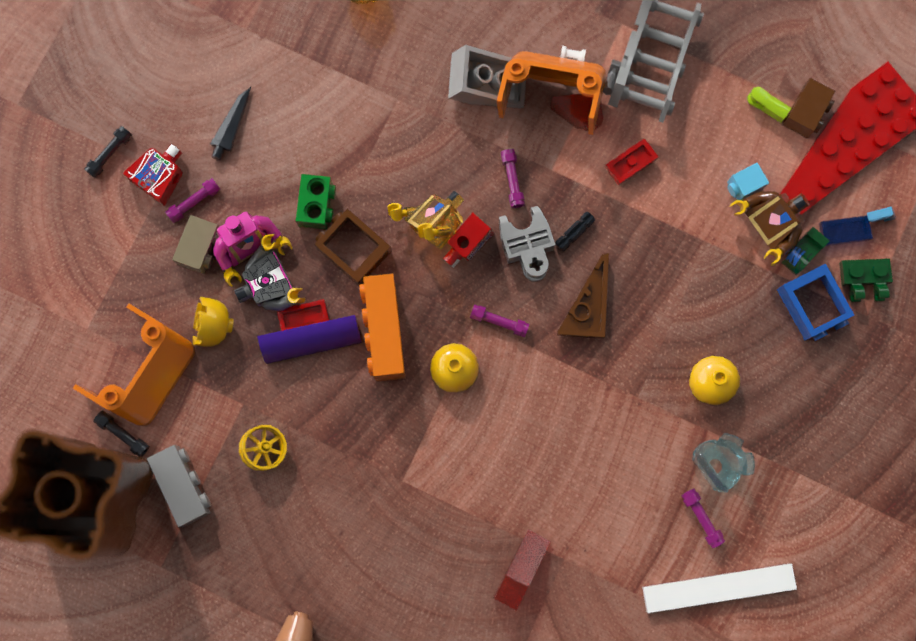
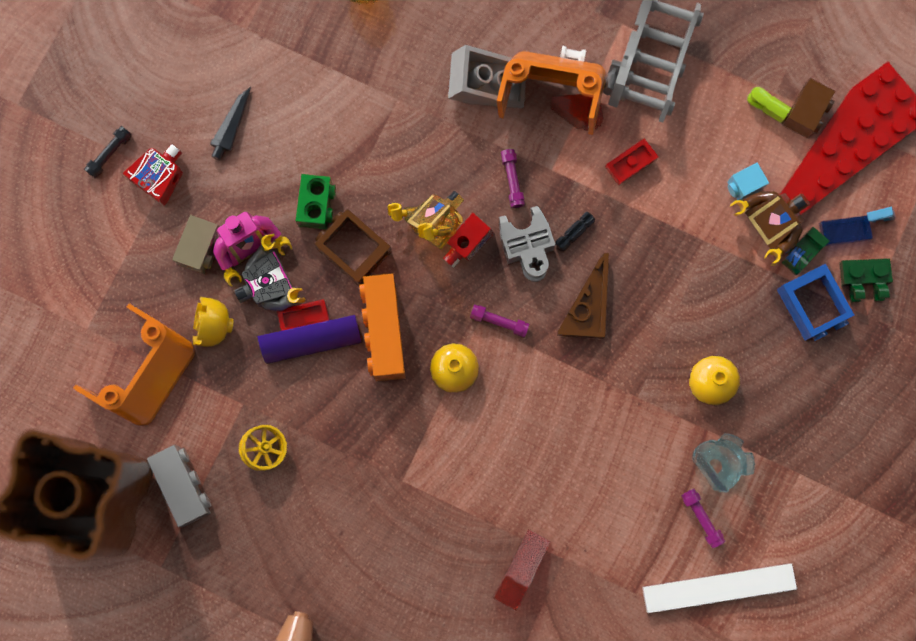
(106, 421): black bar -> none
(209, 188): magenta bar -> none

